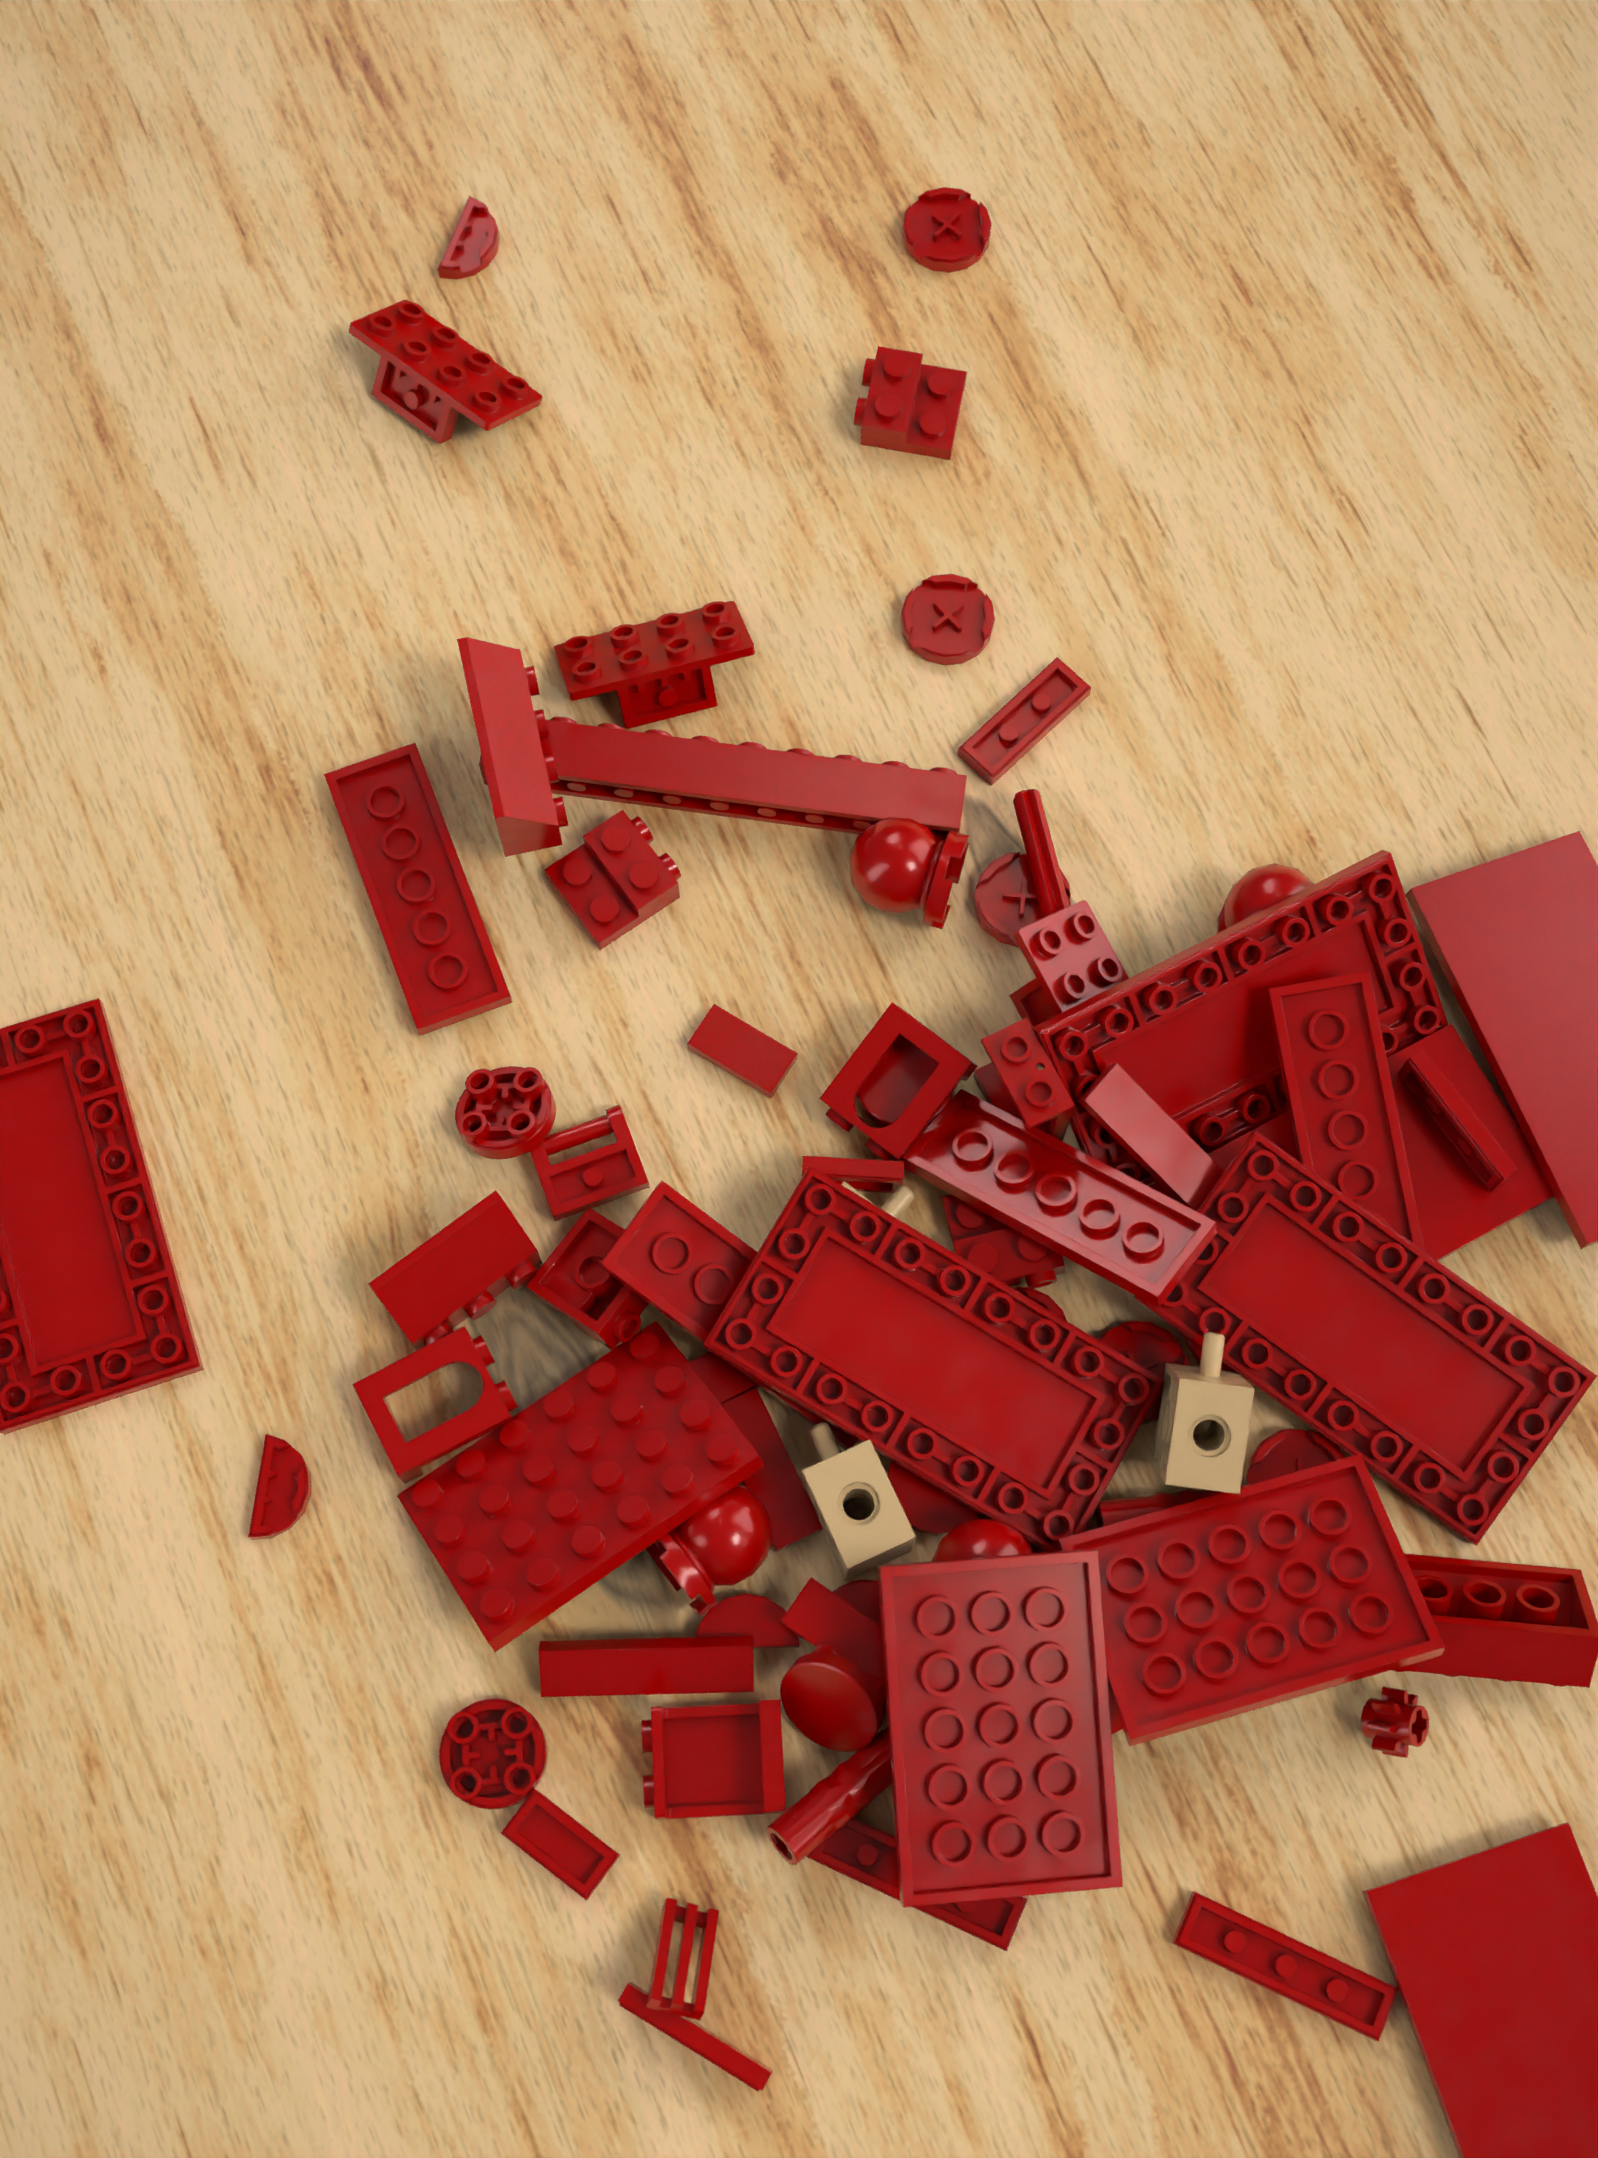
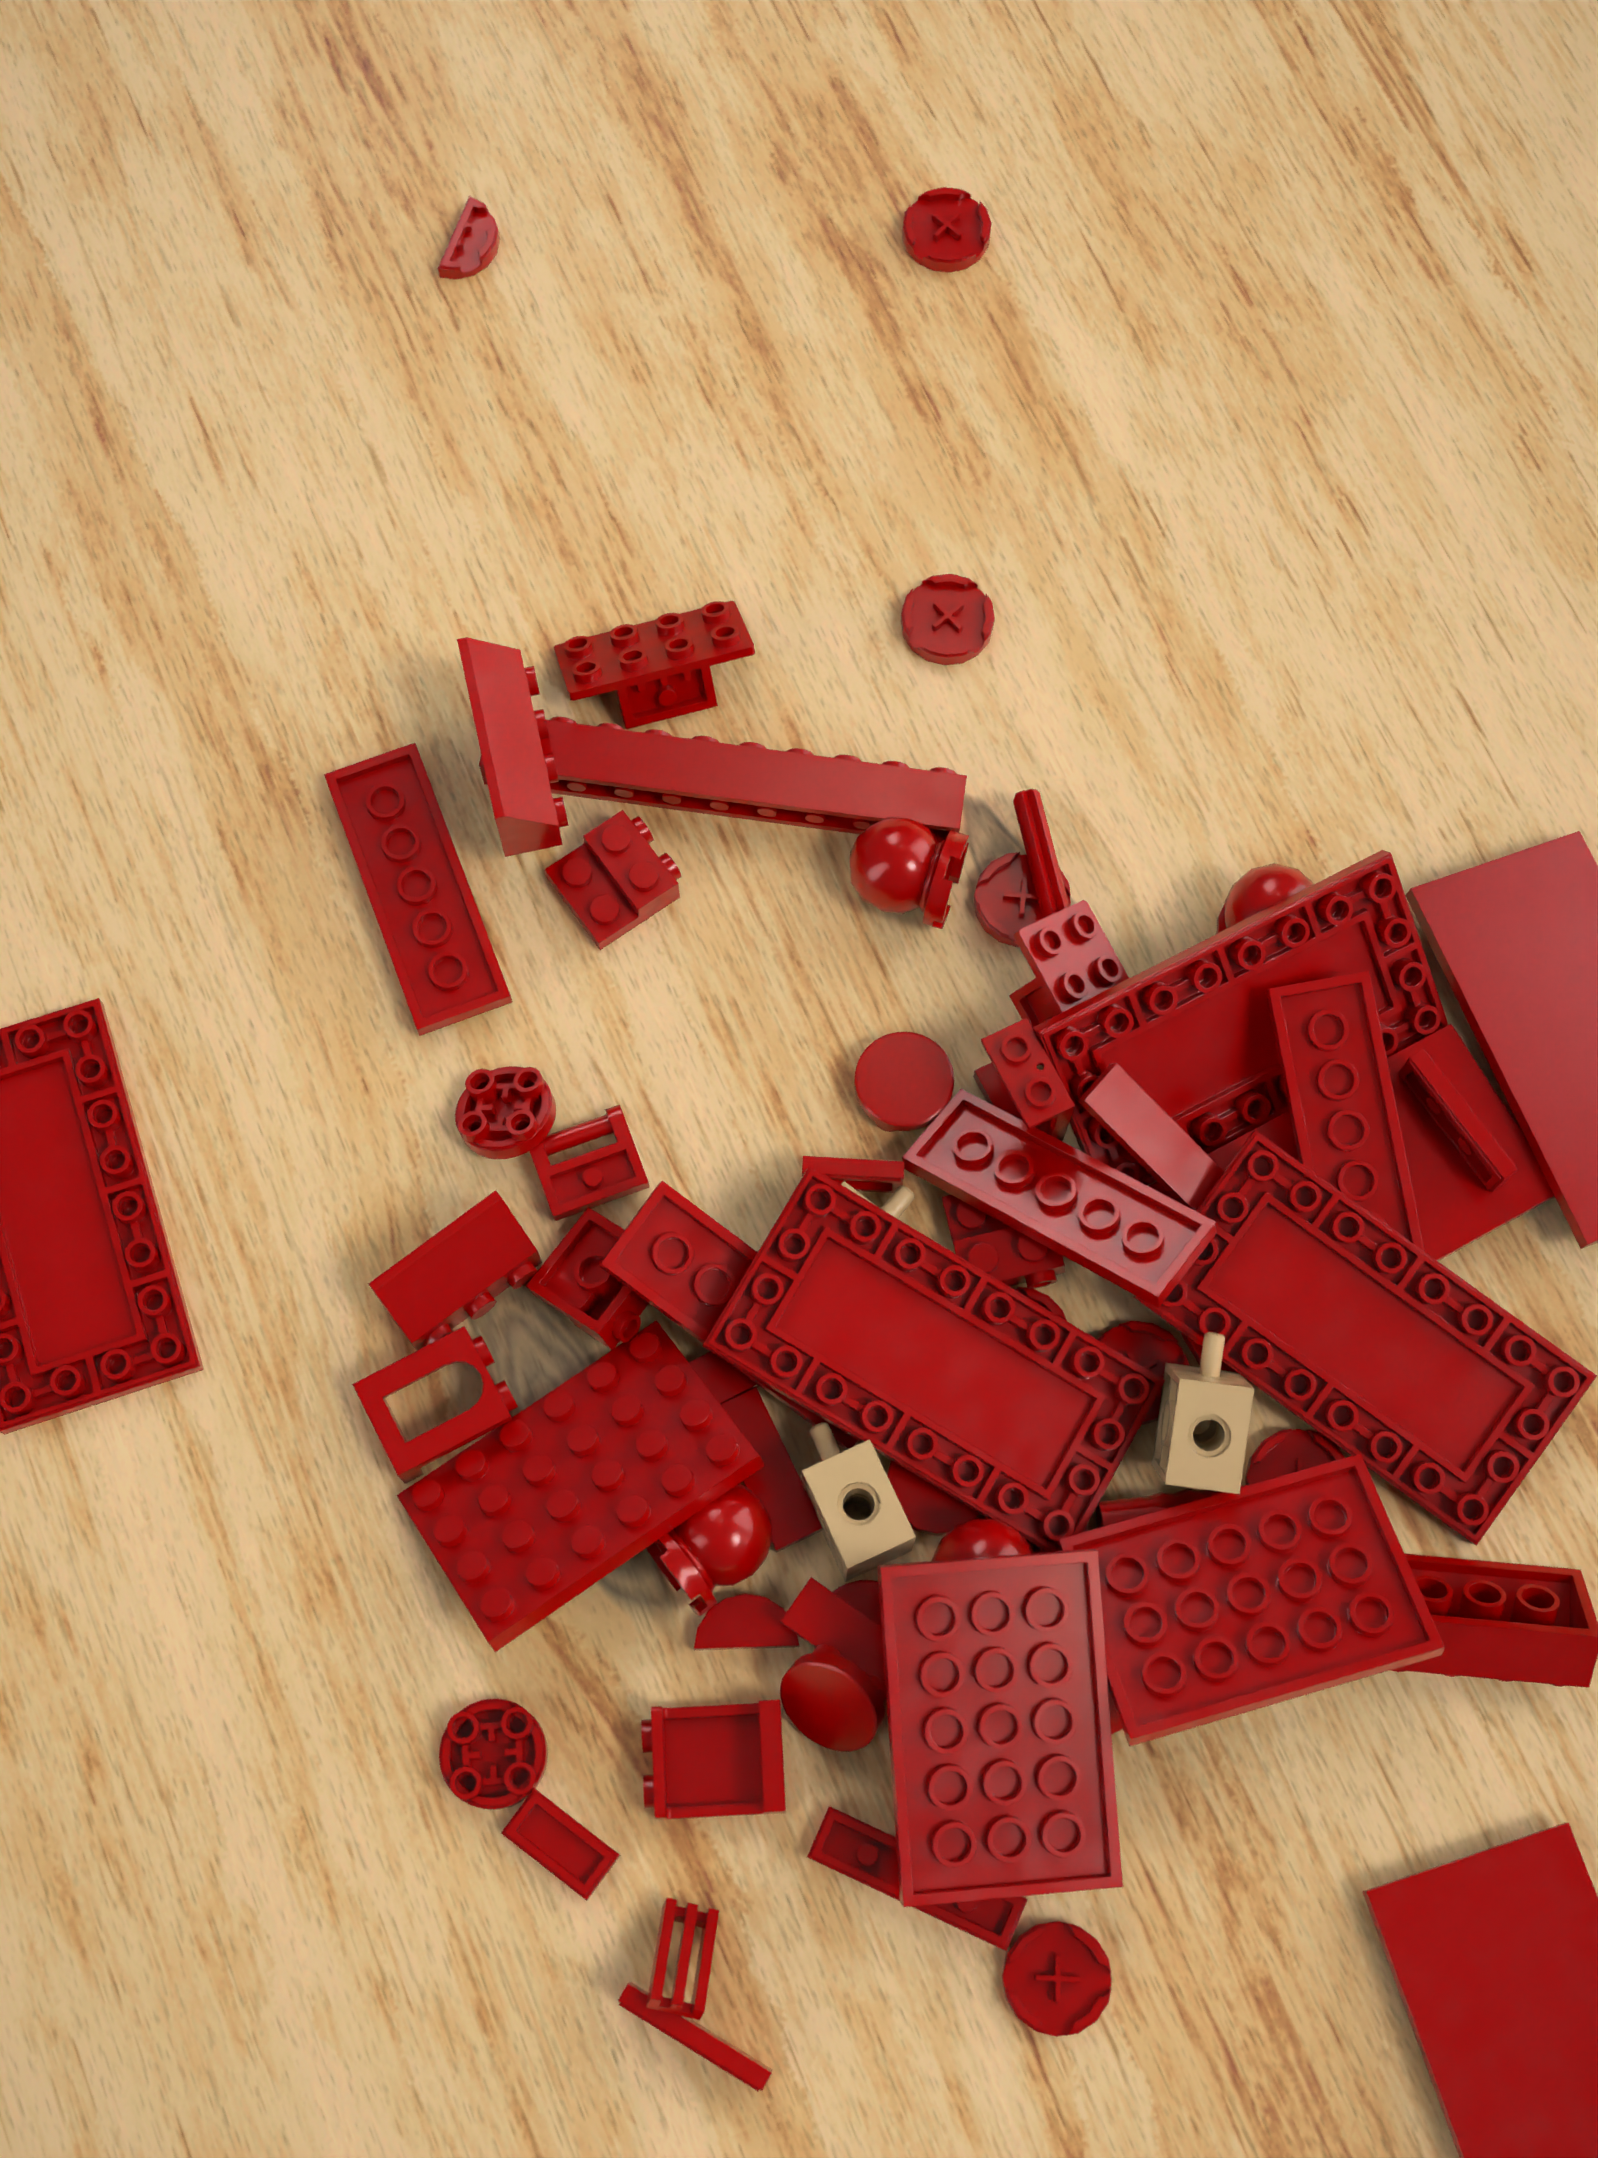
(280, 1491): red tile -> none
(436, 374): red bracket -> none
(646, 1666): red tile -> none
(742, 1051): red tile -> none
(833, 1801): red axle -> none
(902, 1133): red panel -> none
(909, 404): red plate -> none
(1024, 721): red tile -> none
(1057, 1978): none -> red tile
(1285, 1966): red tile -> none
(1395, 1722): red gear -> none

